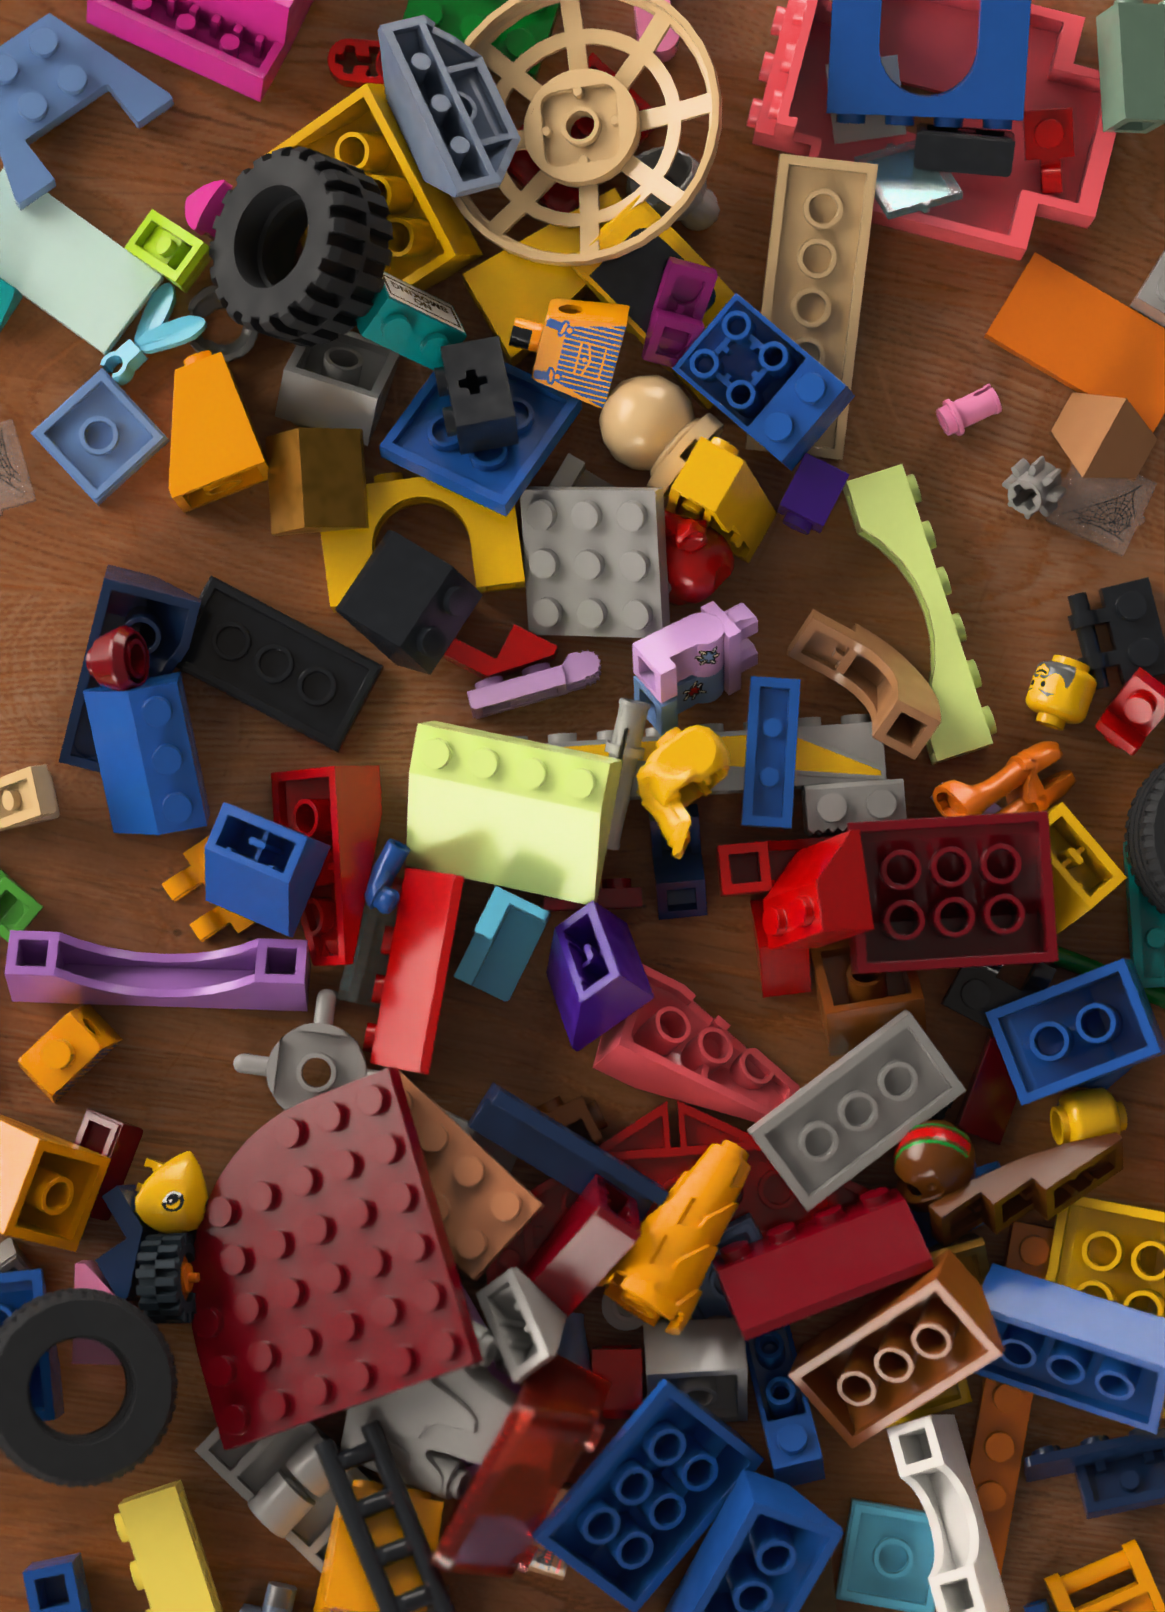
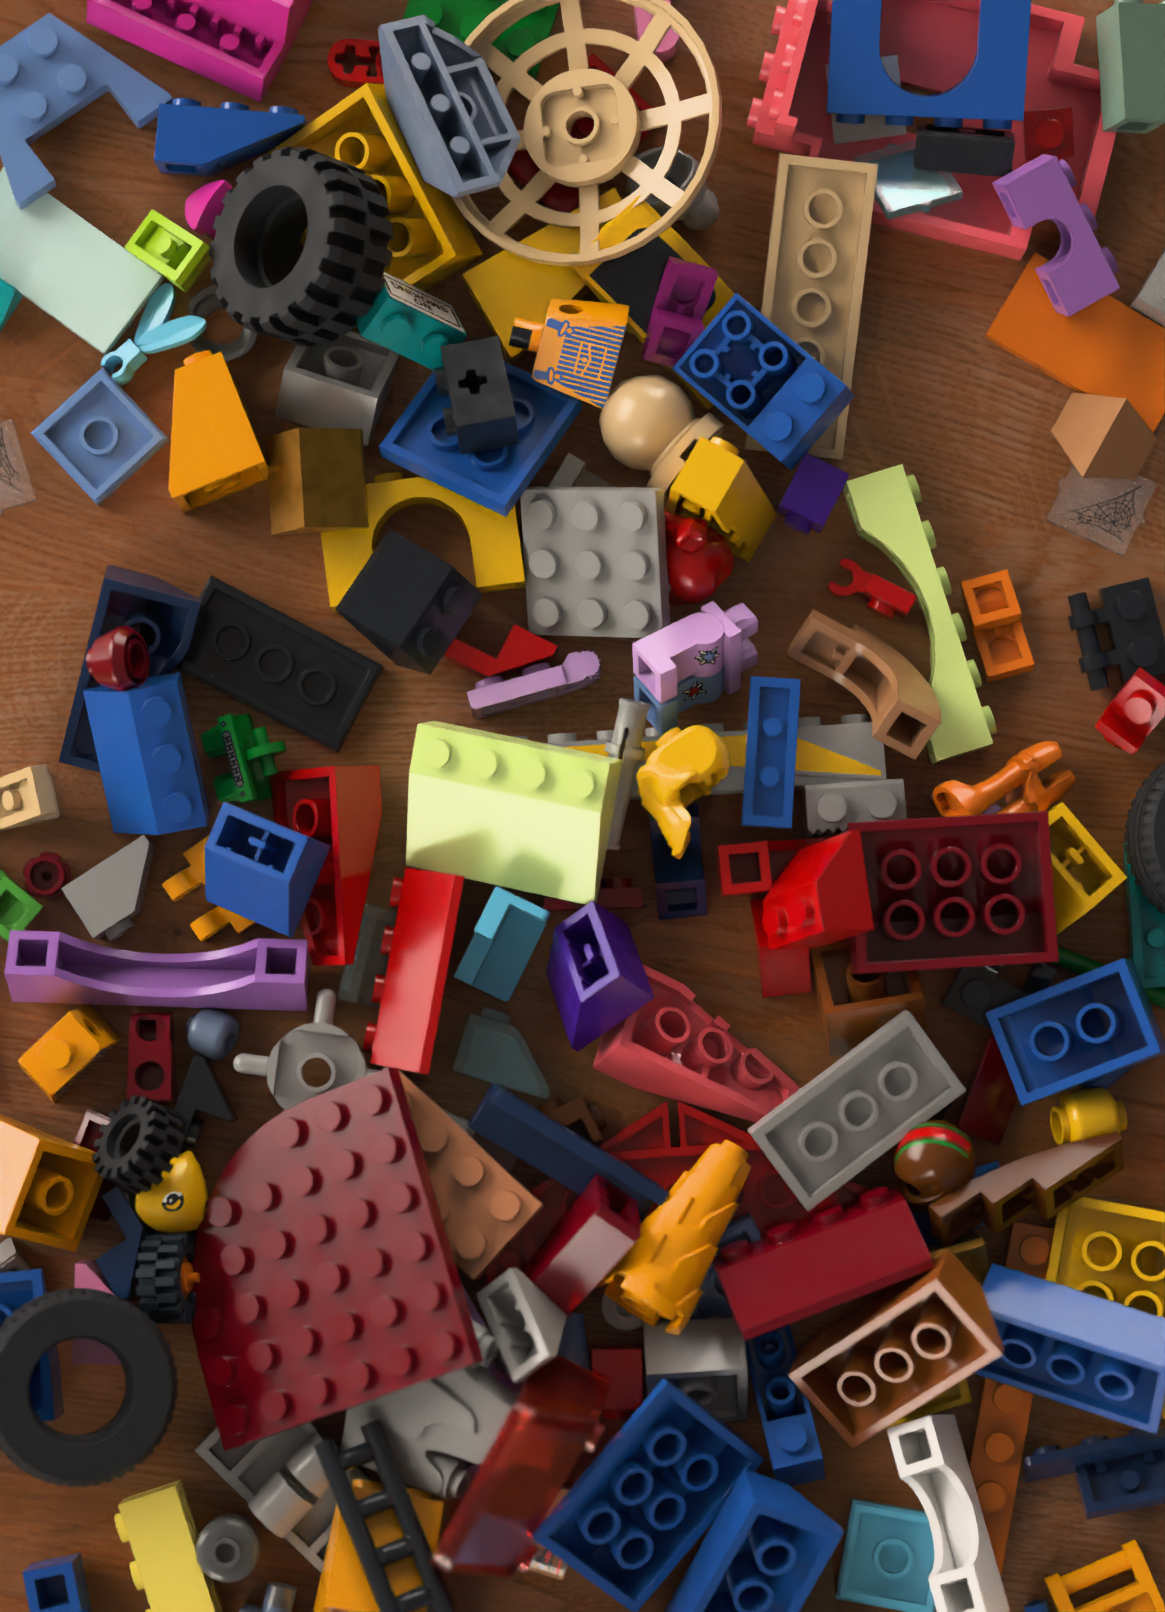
(34, 872): none -> dark red plate
(113, 890): none -> light grey slope
(138, 1144): none -> black tyre
(152, 1057): none -> dark red leg
(201, 1092): none -> black slope
(212, 1033): none -> sand blue piece
(213, 139): none -> blue slope
(229, 1547): none -> dark grey head
(248, 755): none -> green hips
(388, 864): blue arm -> none
(499, 1054): none -> clear light blue slope
(883, 596): none -> red plate
(968, 410): bright pink pin -> none
(997, 626): none -> orange slope
(1034, 487): light grey gear -> none
(1061, 692): yellow head -> none
(1081, 268): none -> medium lavender arch

